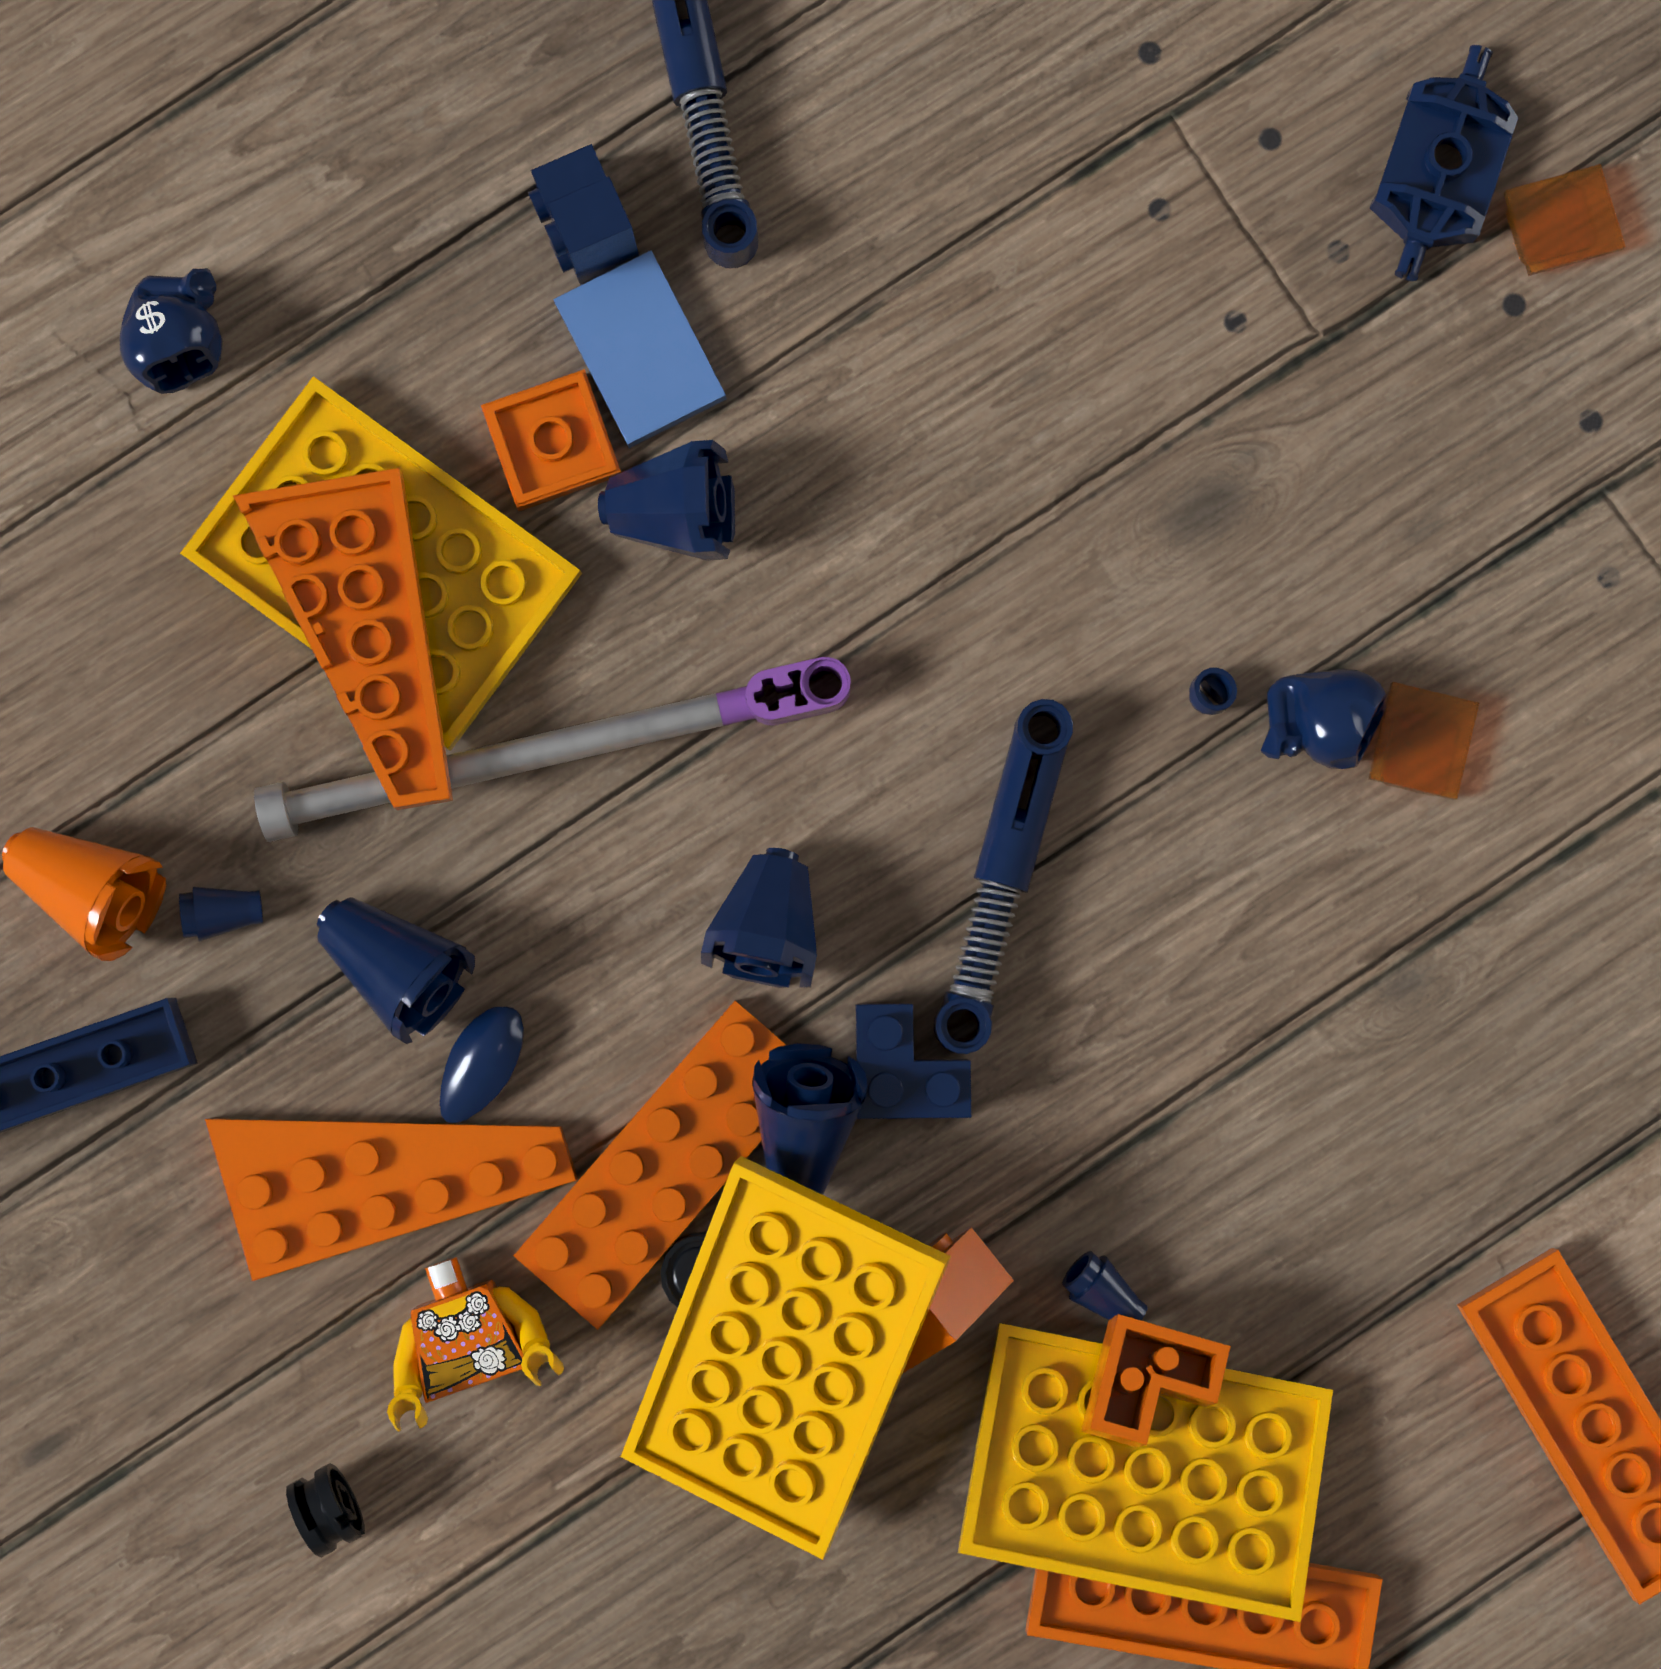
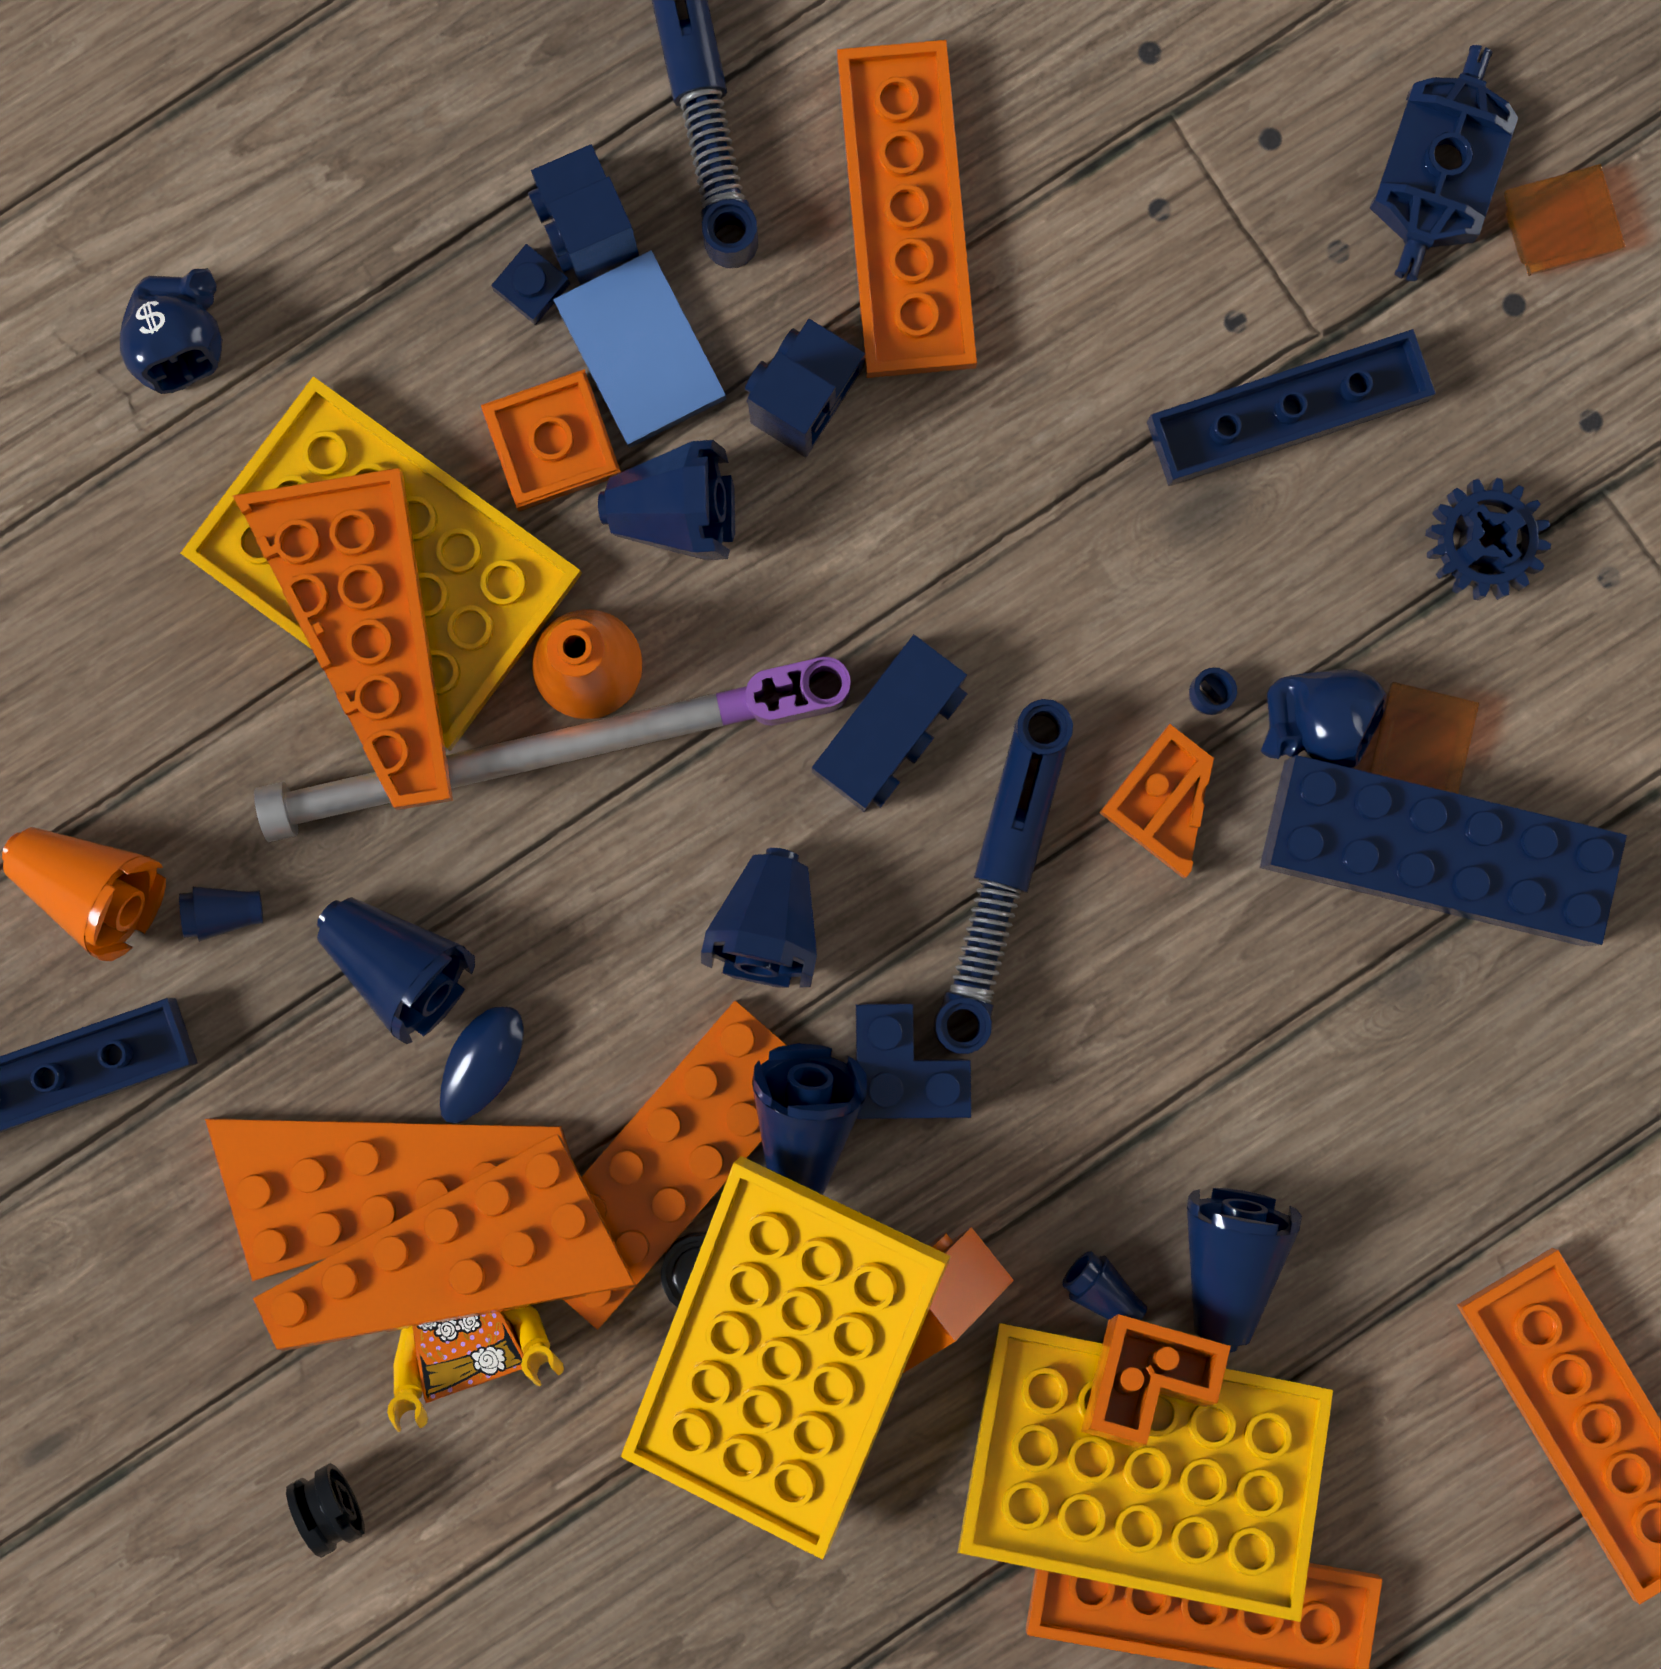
(481, 1249): none -> orange wing
(530, 284): none -> dark blue plate
(599, 678): none -> orange cone
(803, 386): none -> dark blue brick
(891, 725): none -> dark blue brick
(906, 209): none -> orange plate
(1164, 799): none -> orange wing
(1235, 1260): none -> dark blue cone
(1290, 407): none -> dark blue piece
(1443, 851): none -> dark blue brick
(1502, 555): none -> dark blue gear

